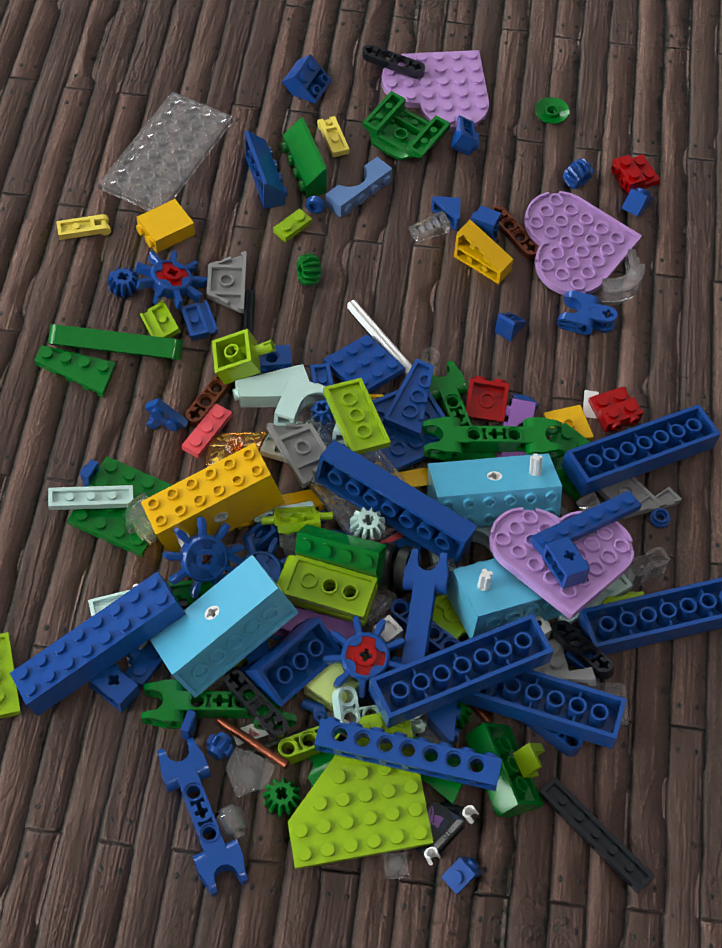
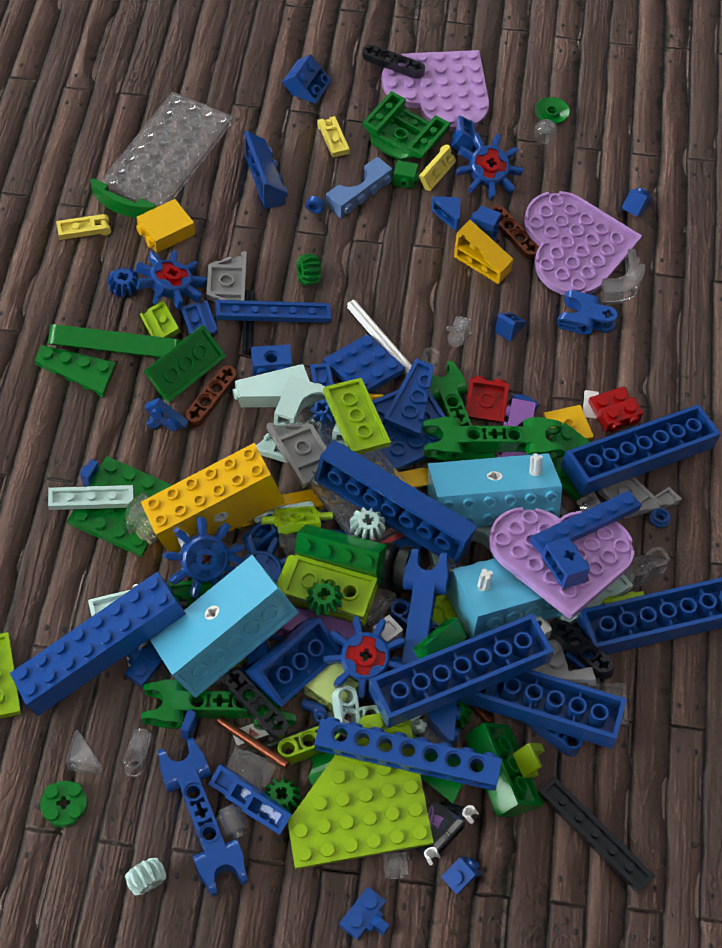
(54, 813): none -> green plate
(81, 758): none -> clear slope
(107, 686): blue brick -> none
(117, 203): none -> green slope
(137, 751): none -> clear piece
(145, 876): none -> light aqua gear
(184, 363): none -> green plate
(206, 430): coral plate -> none
(219, 746): blue gear -> none
(228, 443): clear orange shield -> none
(238, 355): lime brick -> none
(250, 799): none -> blue slope
(273, 311): none -> blue plate
(292, 225): lime plate -> none
(305, 160): green slope -> none
(316, 595): none -> green gear
(365, 915): none -> blue hinge
(405, 174): none -> green brick
(437, 168): none -> light yellow plate
(441, 227): clear slope -> none
(444, 636): none -> green beam
(459, 330): none -> clear hips
(489, 166): none -> blue gear
(545, 132): none -> clear head
(578, 173): blue gear -> none
(634, 172): red plate -> none

